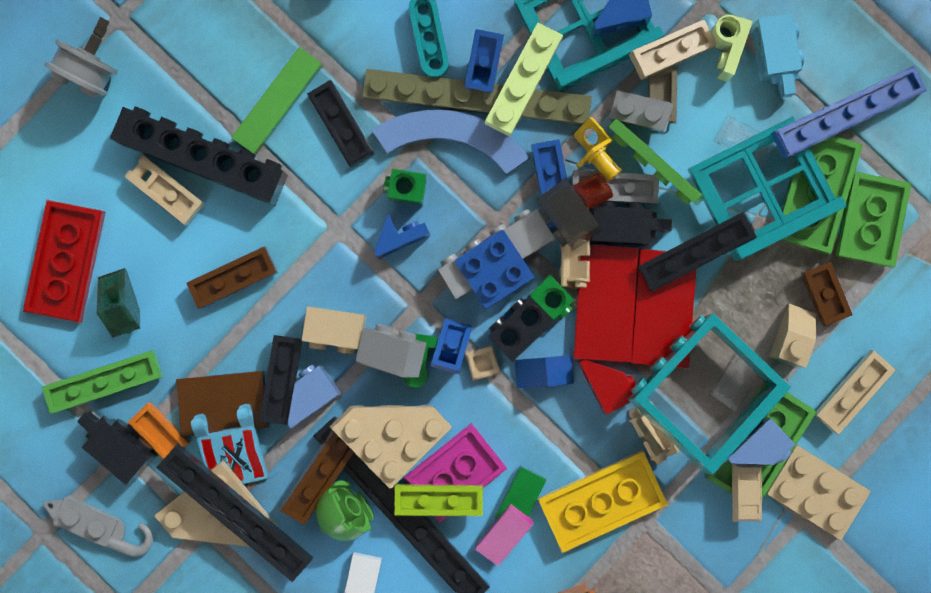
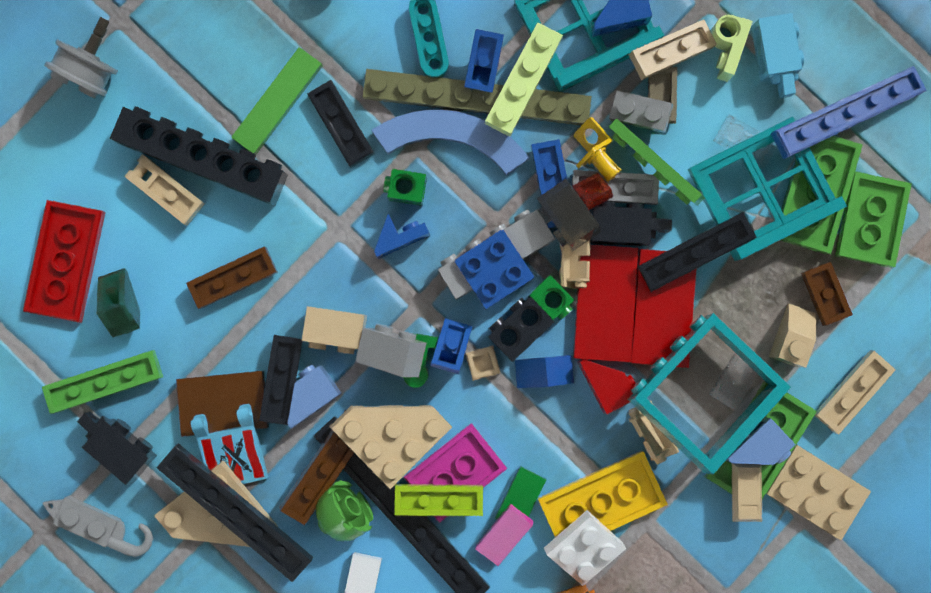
(157, 430): orange tile -> none
(584, 548): none -> white plate

